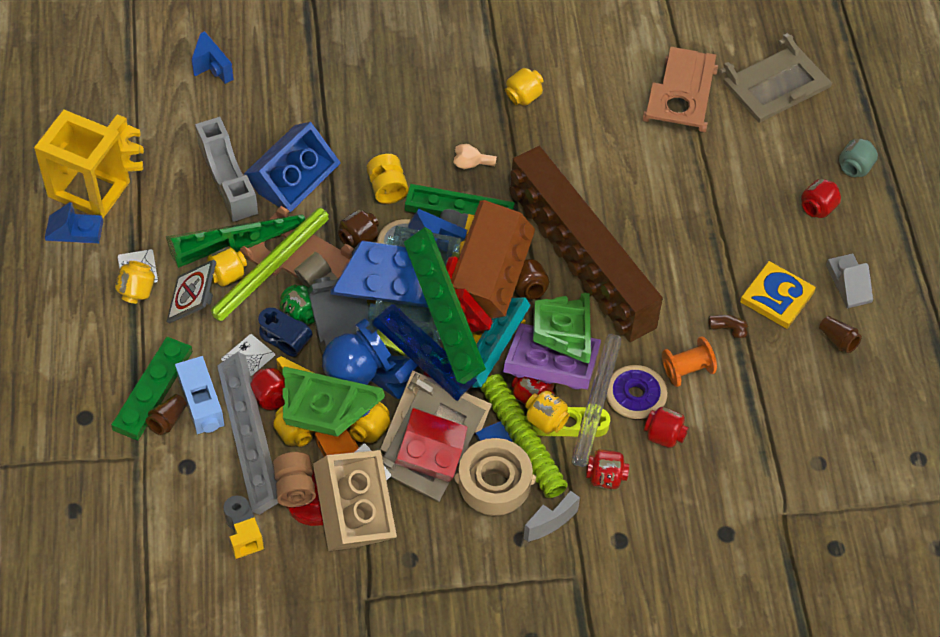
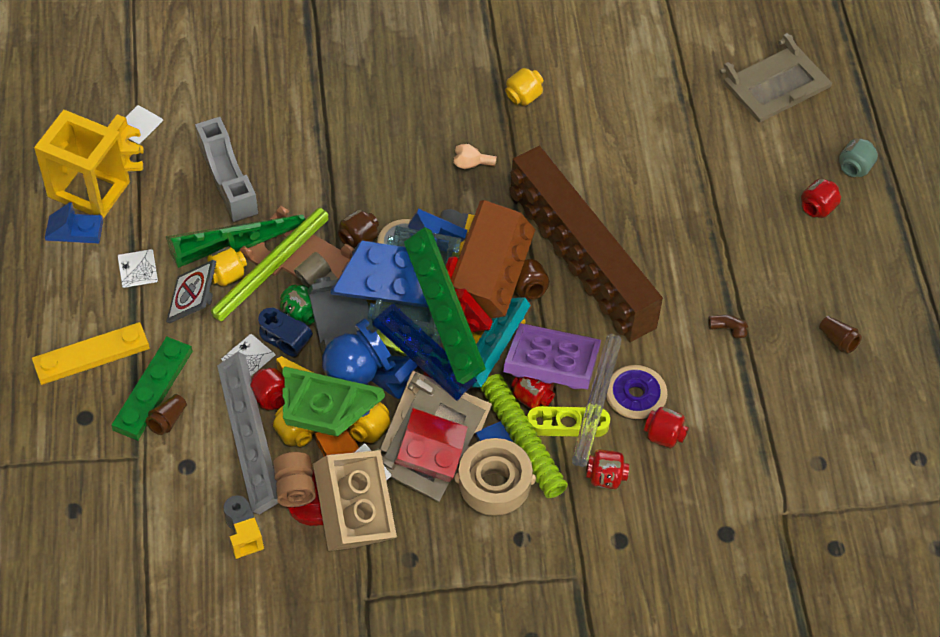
(90, 353): none -> yellow plate
(134, 281): yellow head -> none
(144, 121): none -> white sticker
(200, 395): light blue brick -> none
(209, 56): blue slope -> none
(293, 167): blue slope -> none
(387, 178): yellow wheel -> none
(436, 200): green plate -> none
(547, 412): yellow head -> none
(547, 521): light grey slope -> none
(564, 326): bright green wing -> none
(686, 77): nougat piece -> none
(689, 361): orange hose -> none
(778, 294): yellow tile -> none
(851, 280): light grey slope -> none

